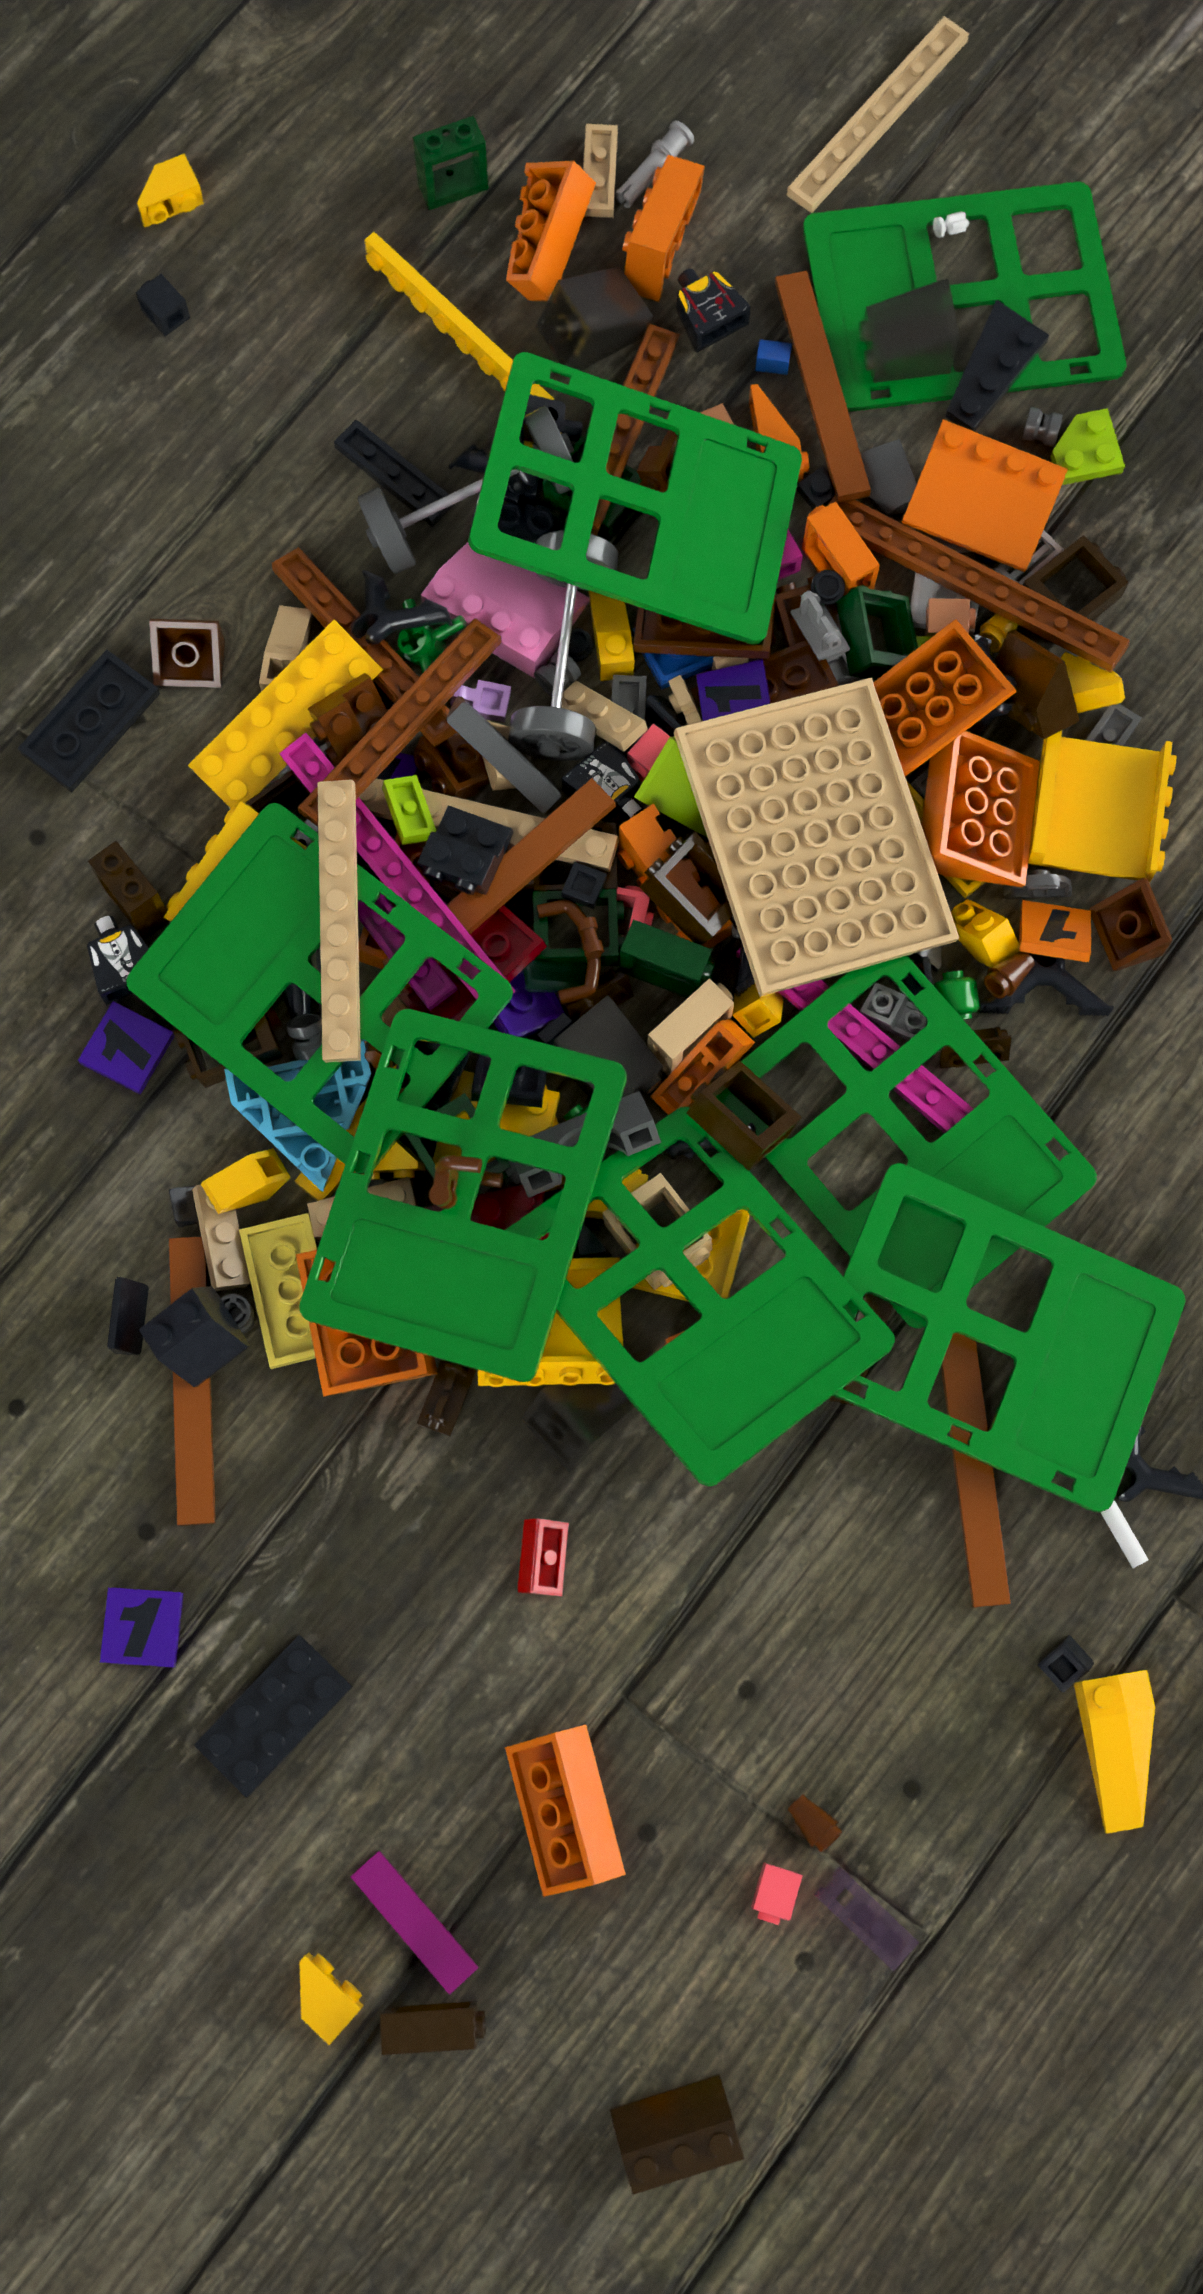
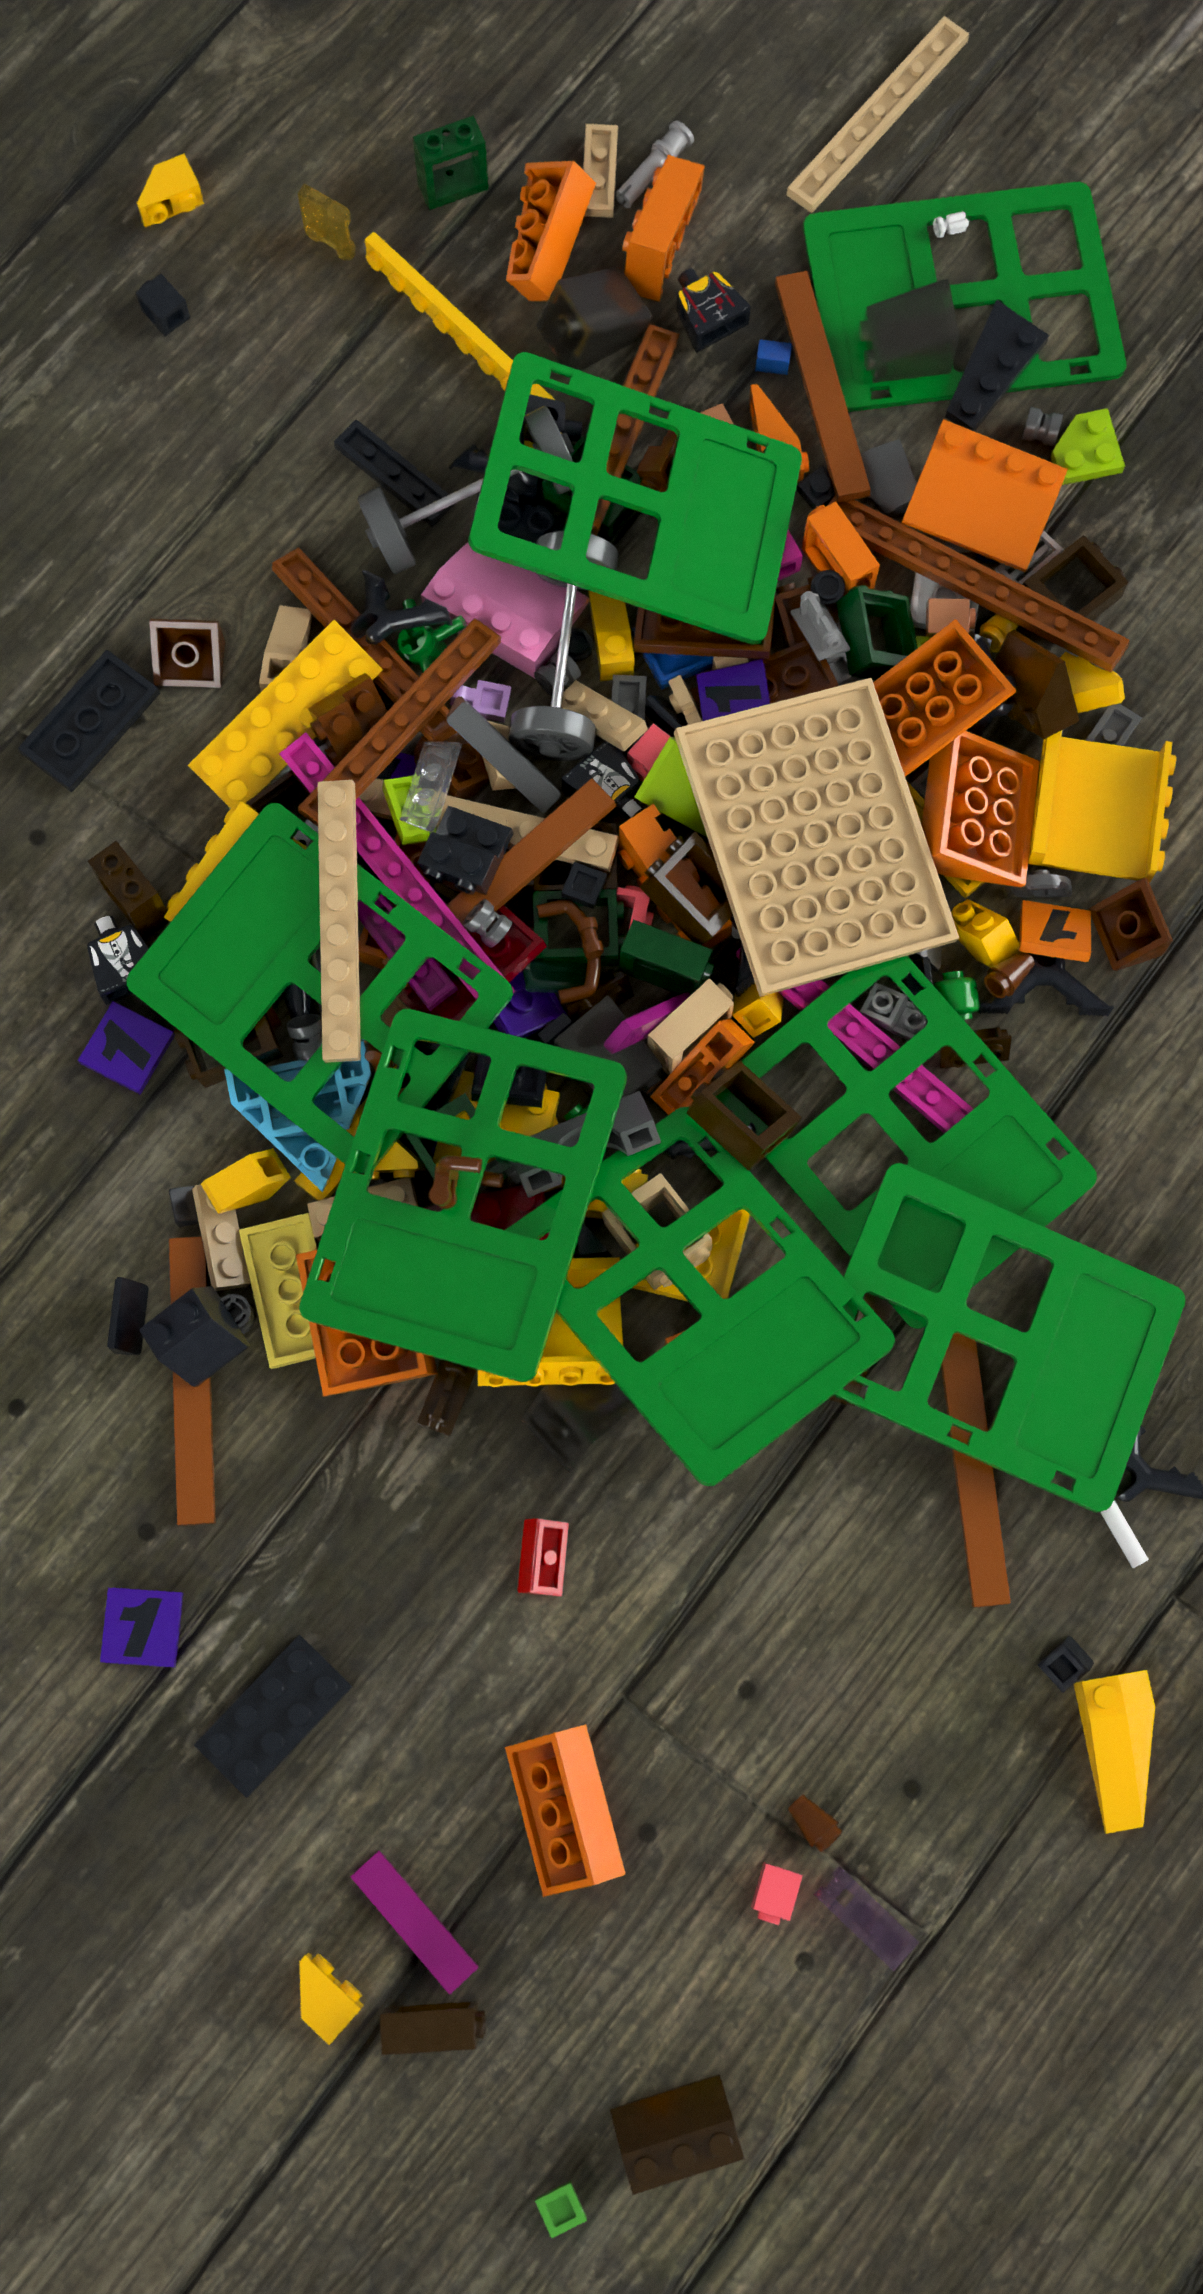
(326, 221): none -> clear yellow plate
(430, 784): none -> clear slope
(487, 923): none -> dark grey wheel
(561, 2209): none -> bright green plate
(640, 1025): none -> magenta tile

